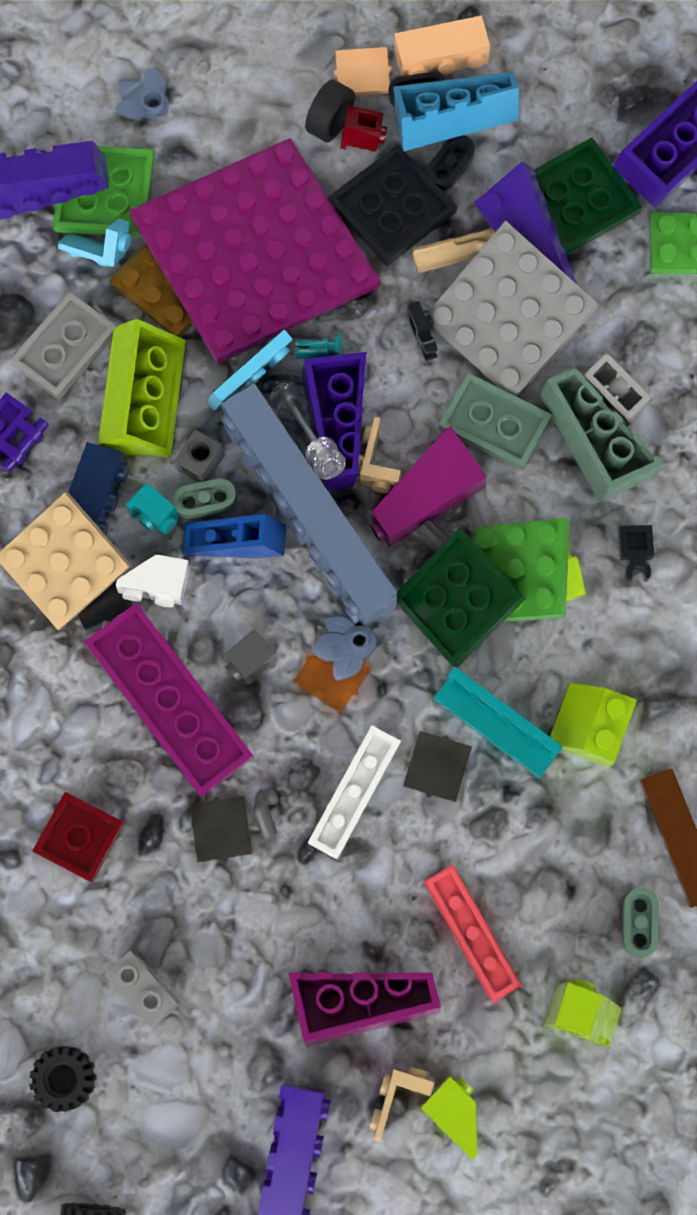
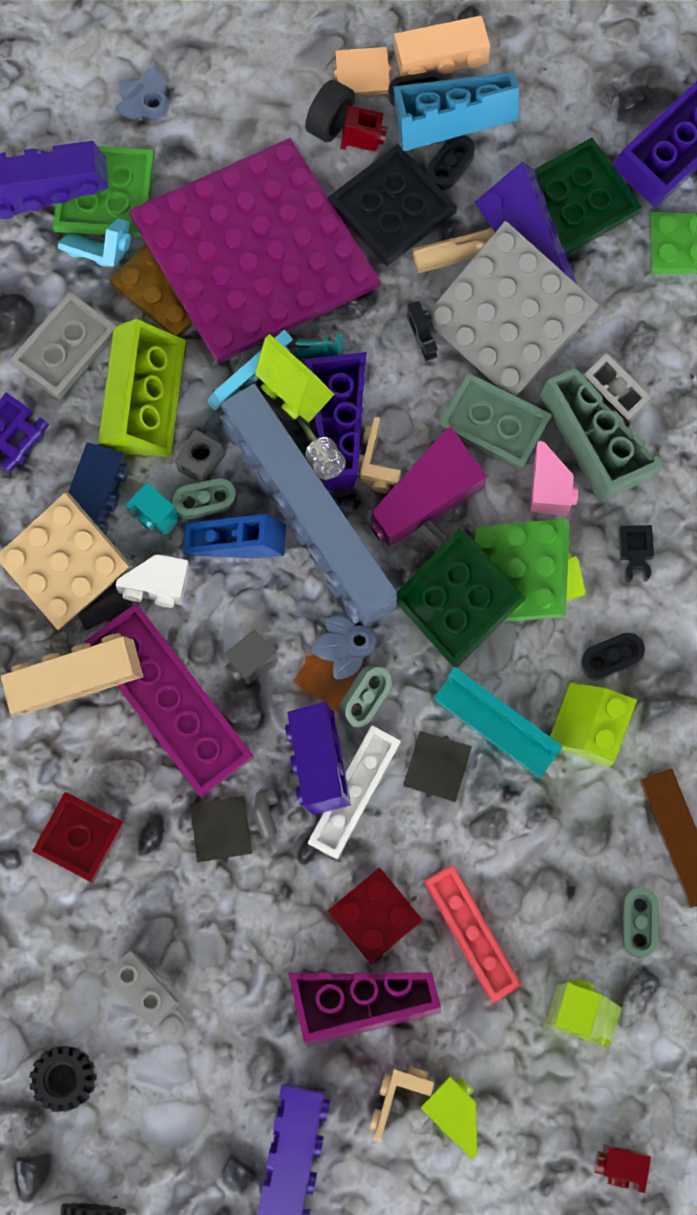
(71, 675): none -> tan brick
(291, 381): none -> lime slope
(317, 759): none -> dark purple brick
(366, 697): none -> sand green plate
(375, 915): none -> dark red plate
(551, 483): none -> bright pink slope
(611, 657): none -> black plate
(623, 1167): none -> dark red brick

